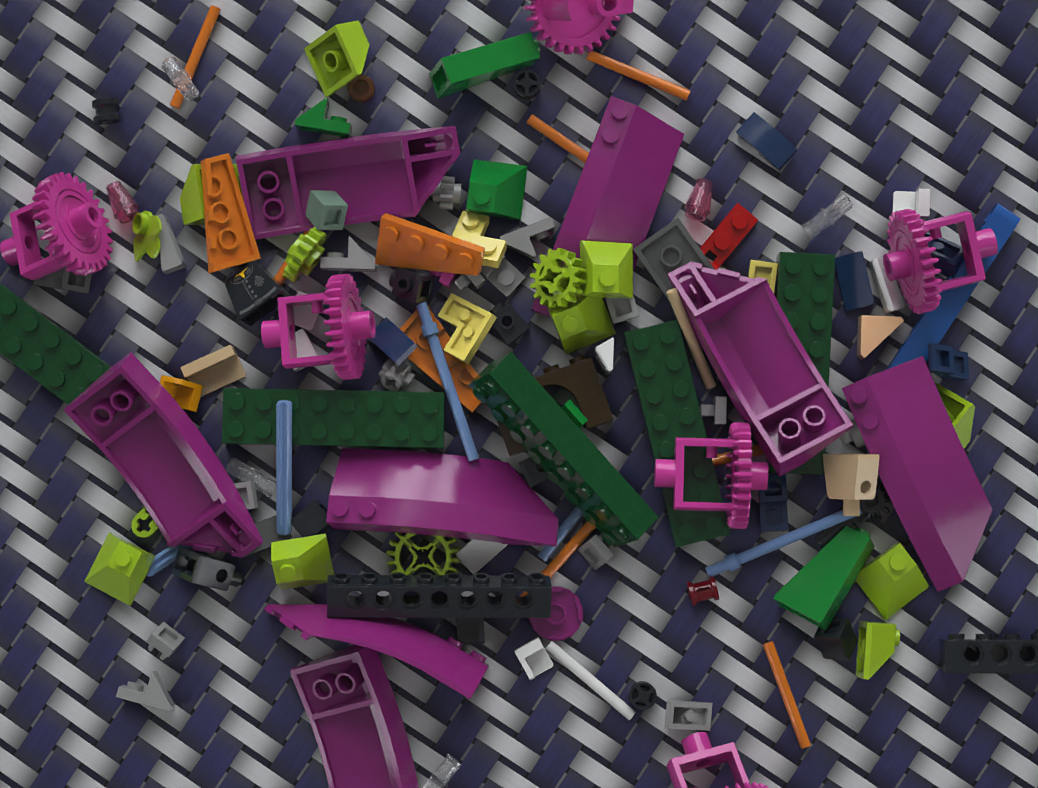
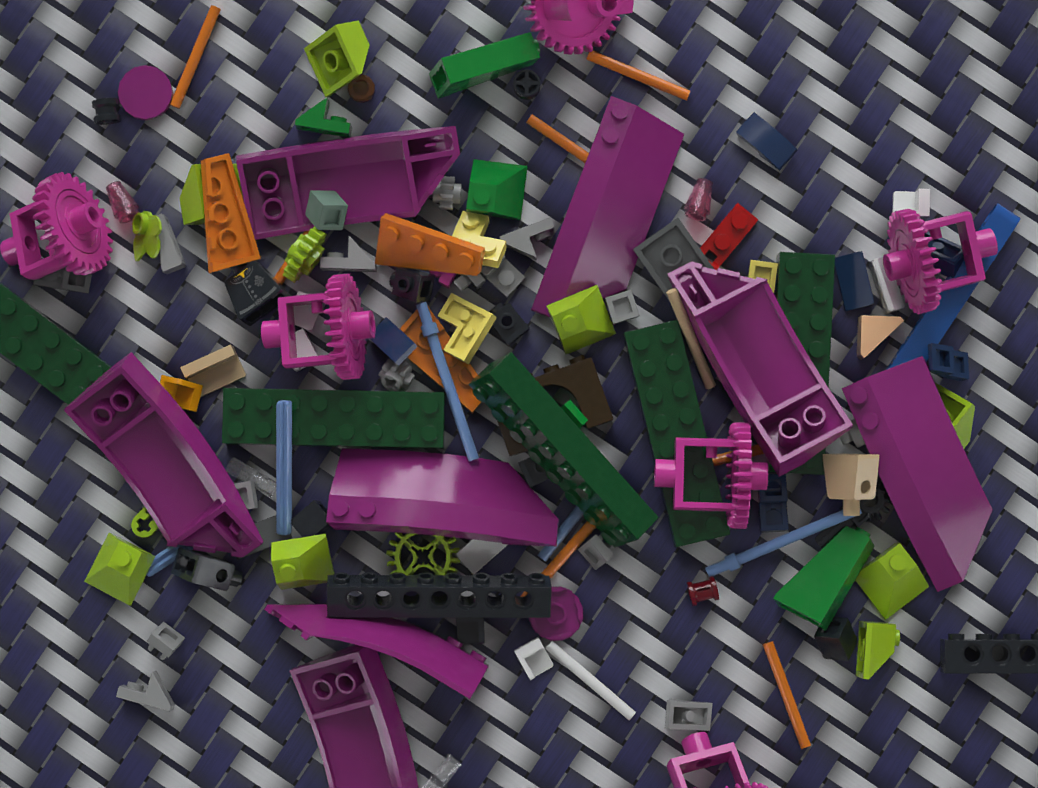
(145, 92): none -> magenta tile
(180, 78): clear axle -> none
(557, 278): lime gear -> none
(604, 355): white slope -> none
(607, 269): lime slope -> none
(646, 697): black wheel -> none
(717, 410): light grey tile -> none
(827, 216): clear axle -> none

